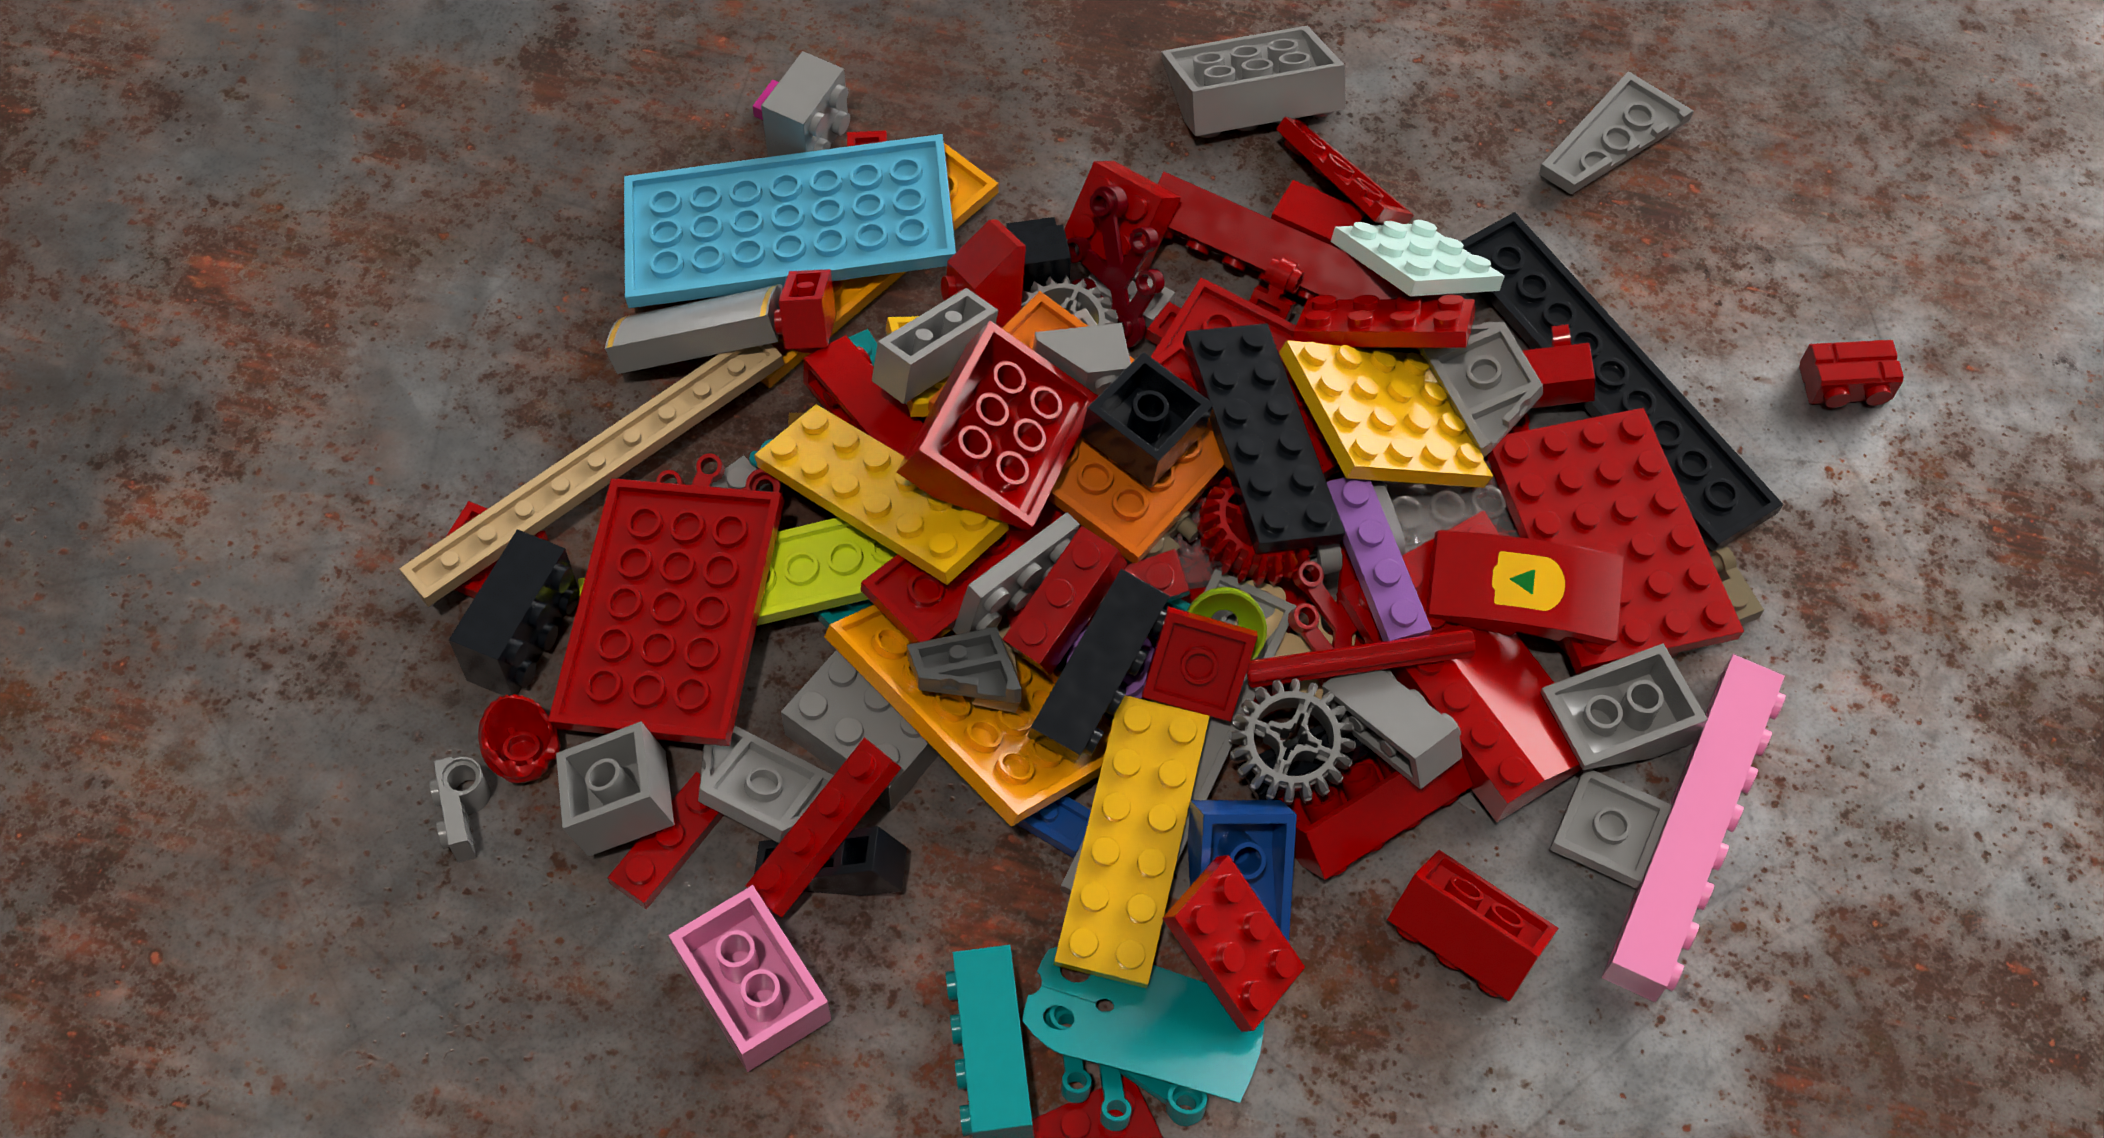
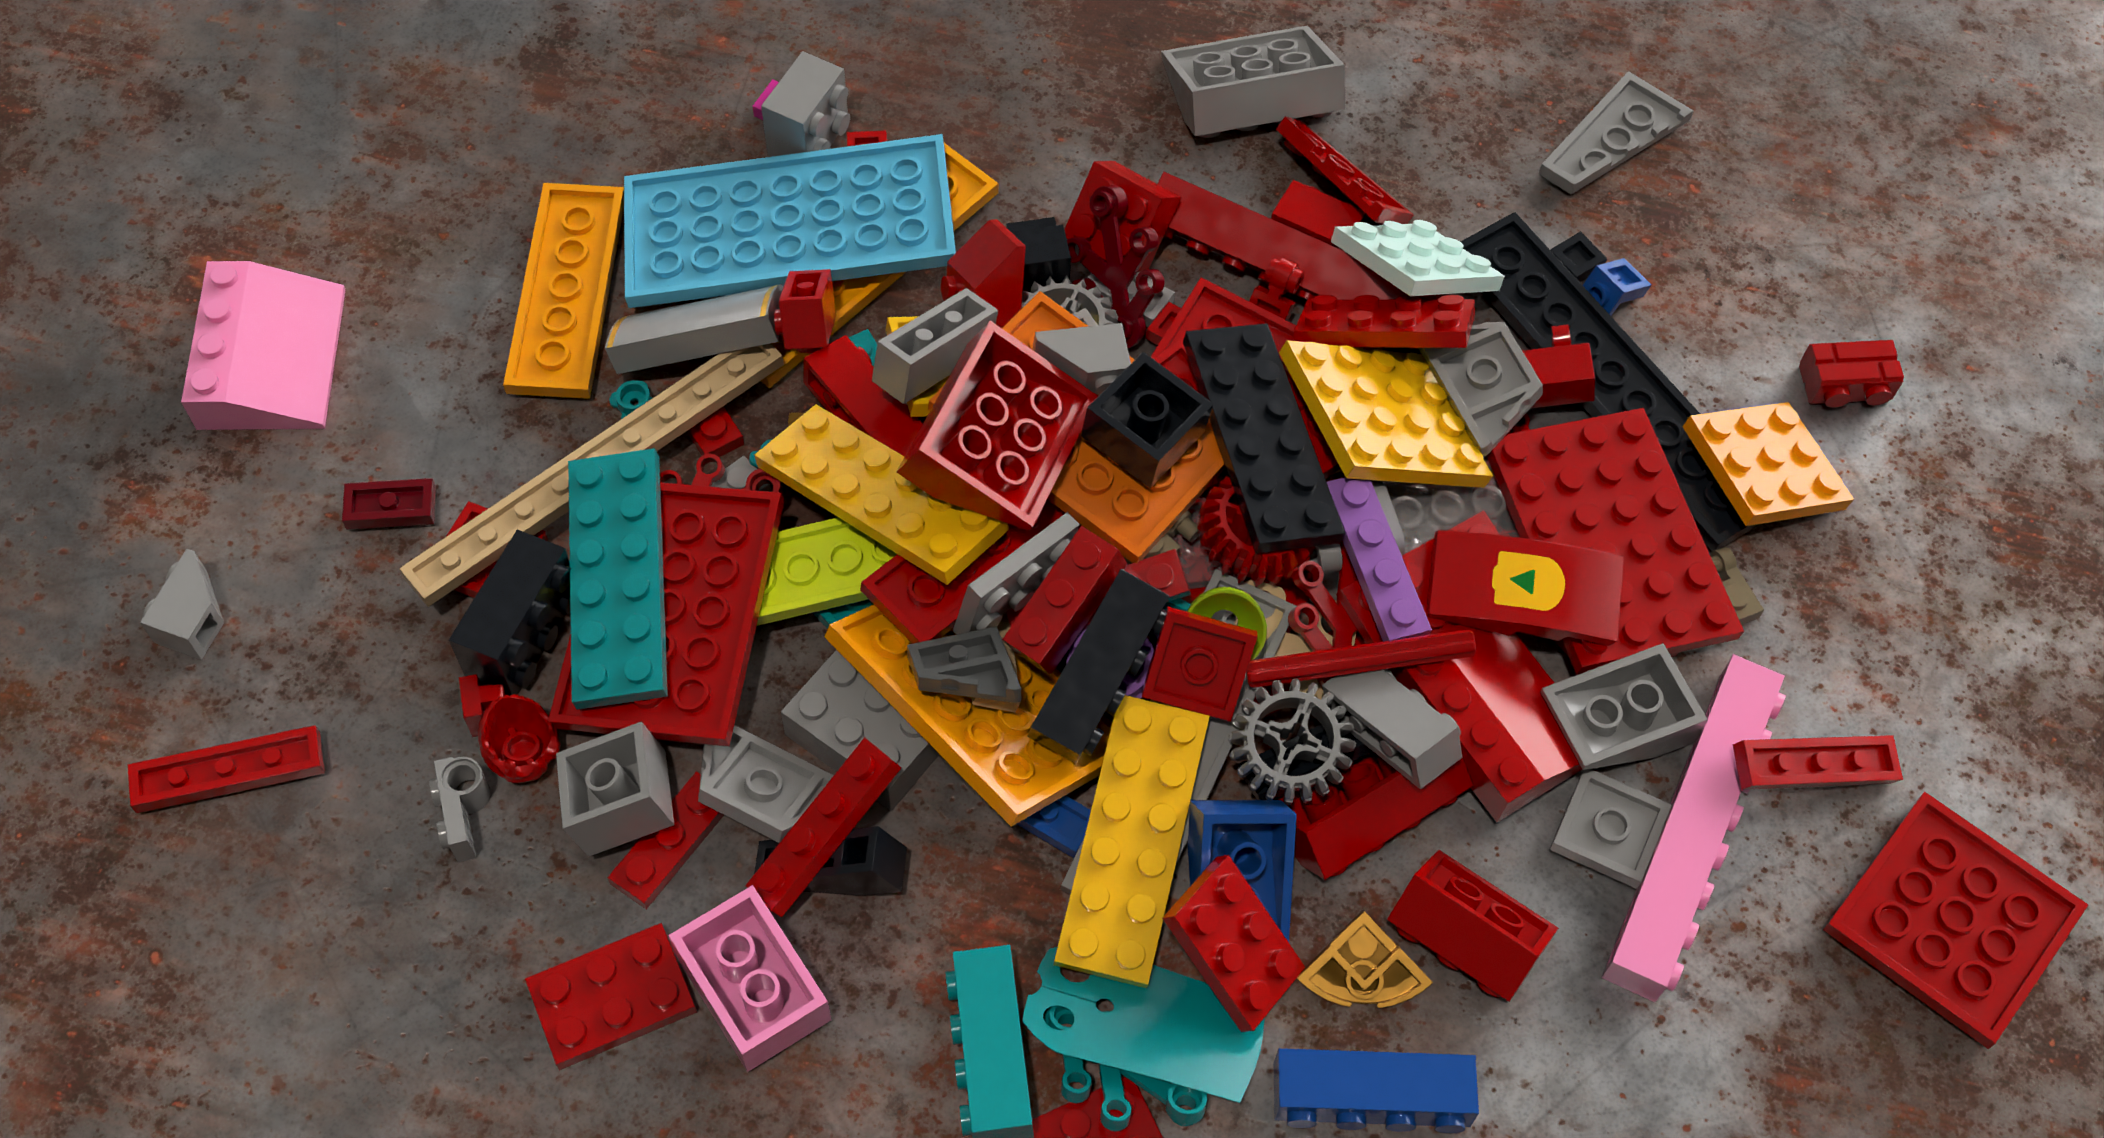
(185, 609): none -> light grey slope
(225, 769): none -> red plate
(262, 349): none -> bright pink slope
(389, 503): none -> dark red plate
(476, 699): none -> red tile
(565, 291): none -> light orange plate
(610, 996): none -> red plate
(616, 579): none -> teal plate
(628, 393): none -> teal plate
(716, 434): none -> red plate
(1364, 968): none -> pearl gold brick
(1375, 1089): none -> blue brick
(1579, 255): none -> black plate
(1616, 283): none -> blue bracket
(1767, 463): none -> light orange plate
(1817, 762): none -> red plate
(1956, 919): none -> red plate

